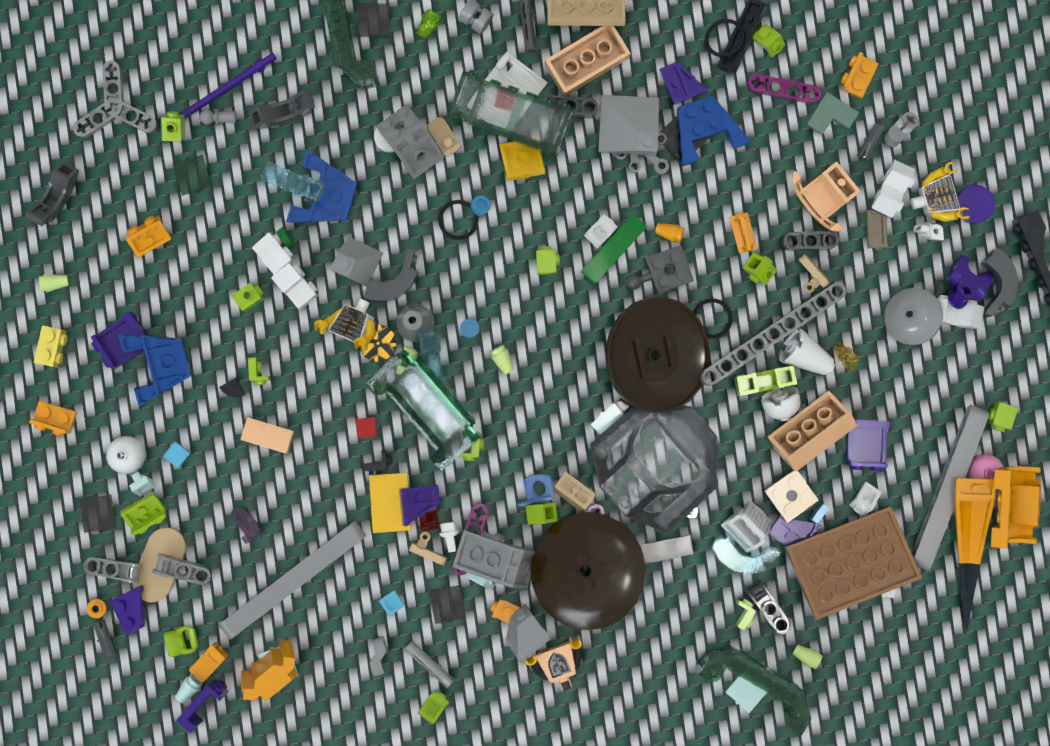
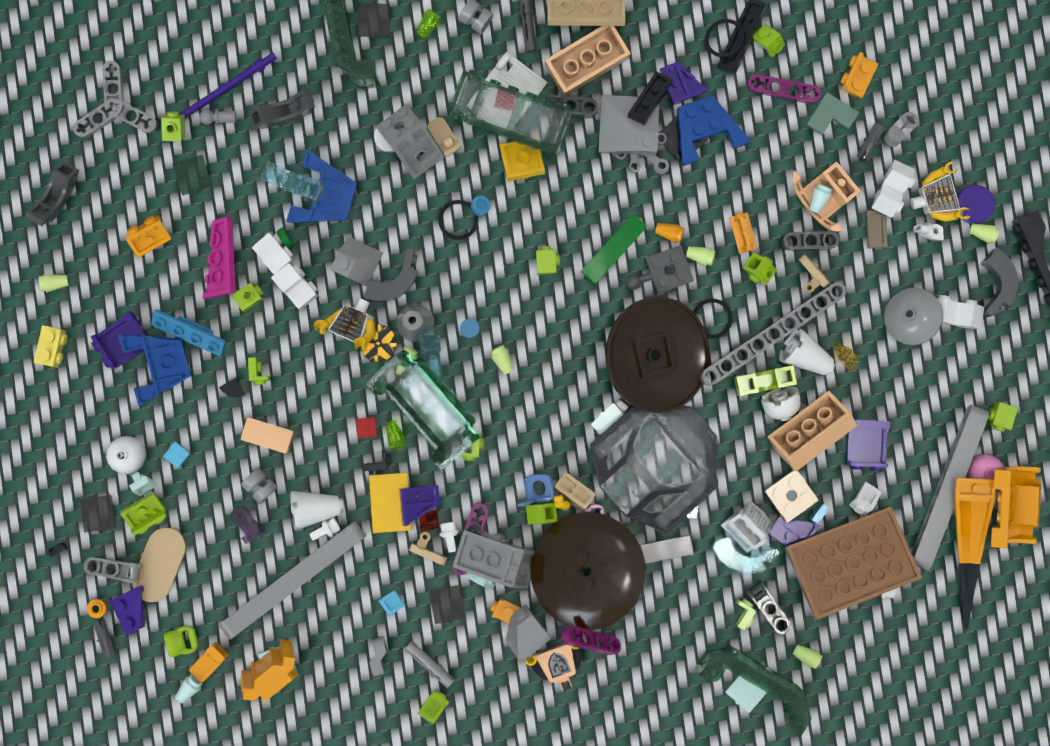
(54, 418): light orange bracket -> none
(57, 549): none -> black tile
(172, 564): light grey piece -> none
(188, 331): none -> dark azure bracket
(189, 718): dark purple panel -> none
(221, 259): none -> dark pink wing
(259, 485): none -> light grey wheel
(313, 508): none -> white cone
(328, 527): none -> white piece
(395, 436): none -> clear neon green cone
(560, 503): none -> yellow arm
(591, 637): none -> magenta beam
(600, 231): white bracket -> none
(650, 98): none -> black tile
(701, 255): none -> yellowish green cone
(820, 197): none -> light aqua cone
(966, 284): dark purple piece -> none
(985, 232): none -> yellowish green cone

